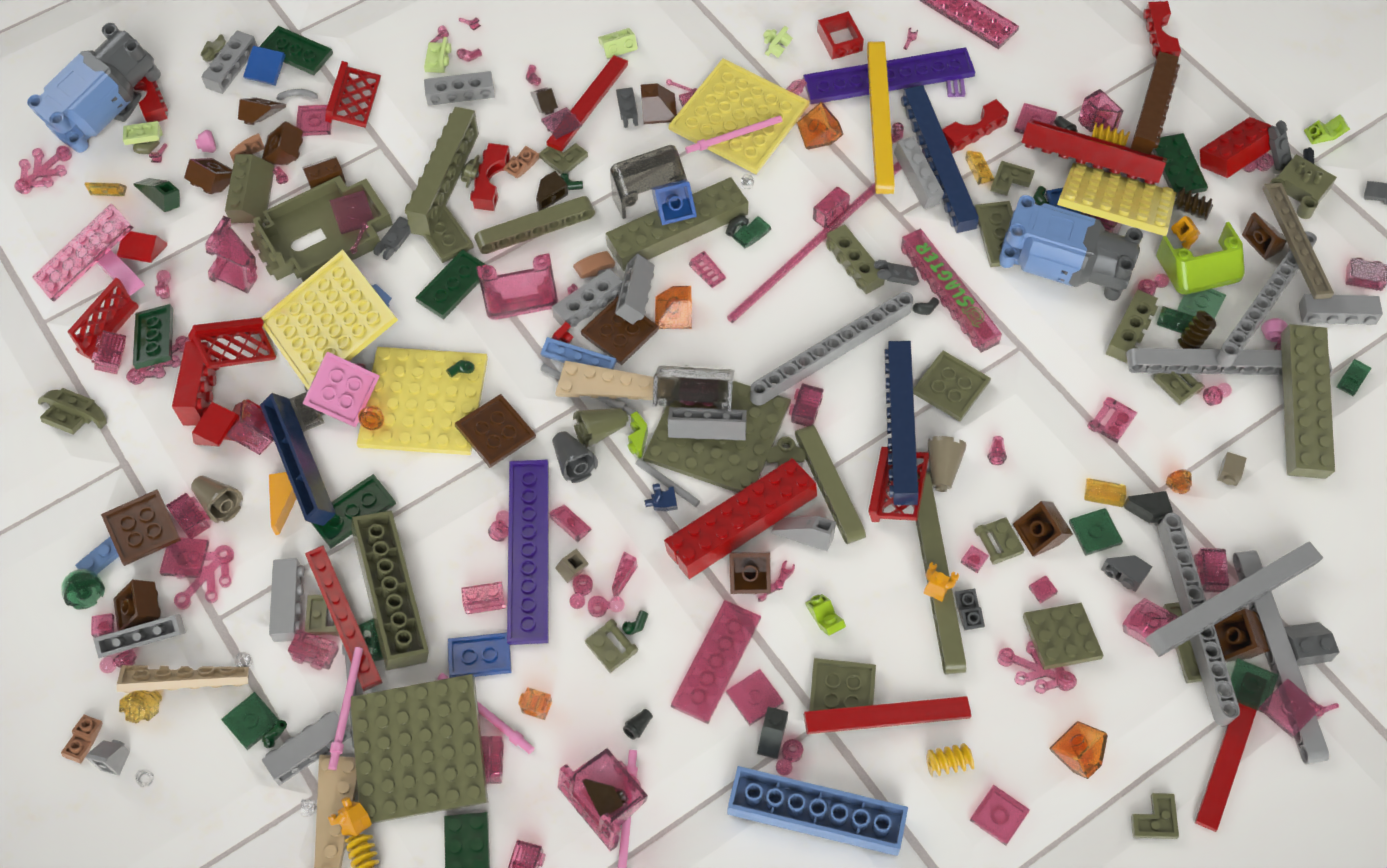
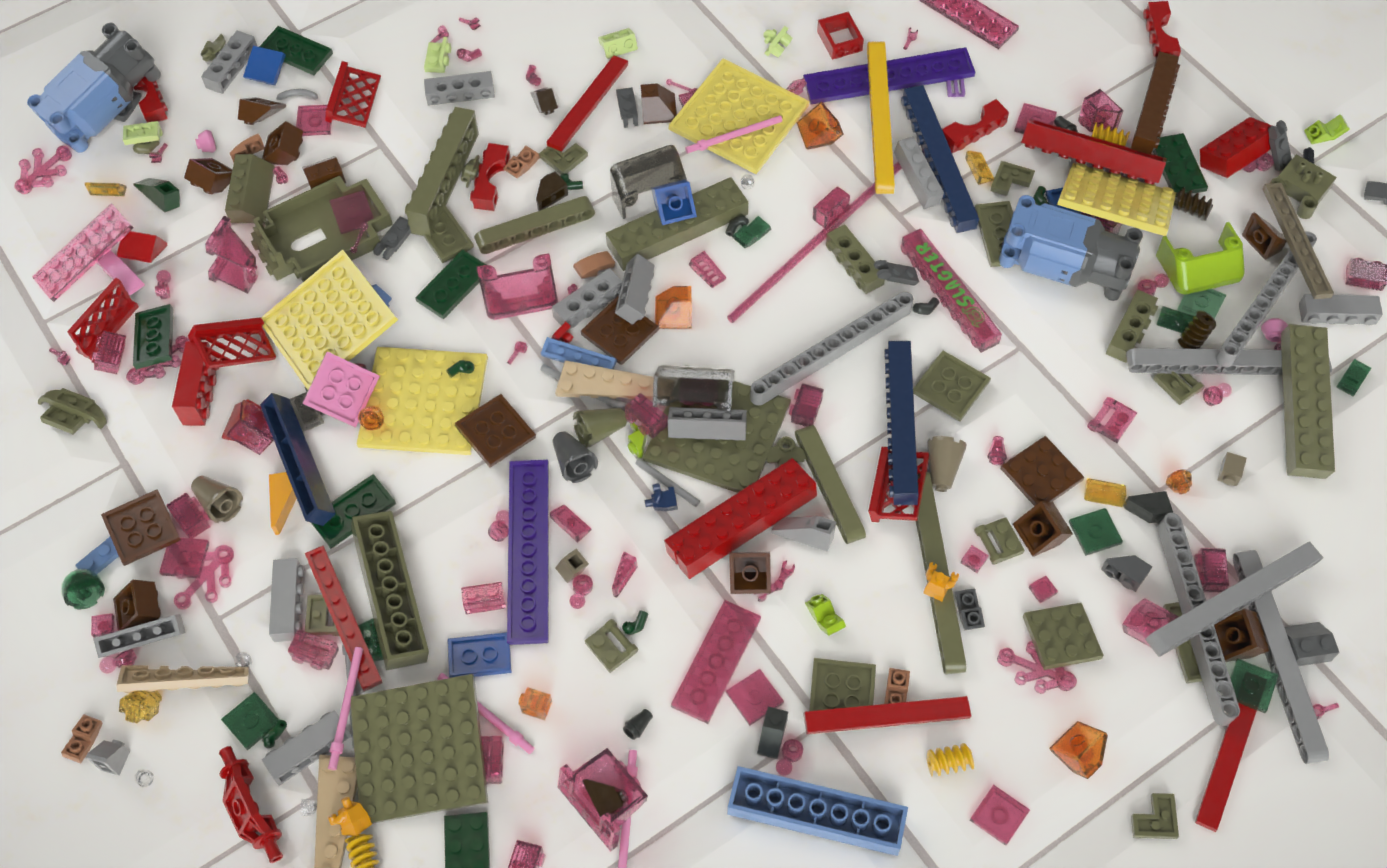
(62, 356): none -> clear pink hand
(213, 425): red slope -> none
(244, 810): none -> red plate
(519, 347): none -> clear pink hand
(561, 122): clear pink piece -> none
(615, 604): clear pink plate -> none
(647, 418): none -> clear pink brick
(897, 132): clear pink arm -> none
(897, 686): none -> nougat slope
(1042, 472): none -> reddish brown plate
(1186, 230): light orange piece -> none
(1290, 708): clear pink tile -> none

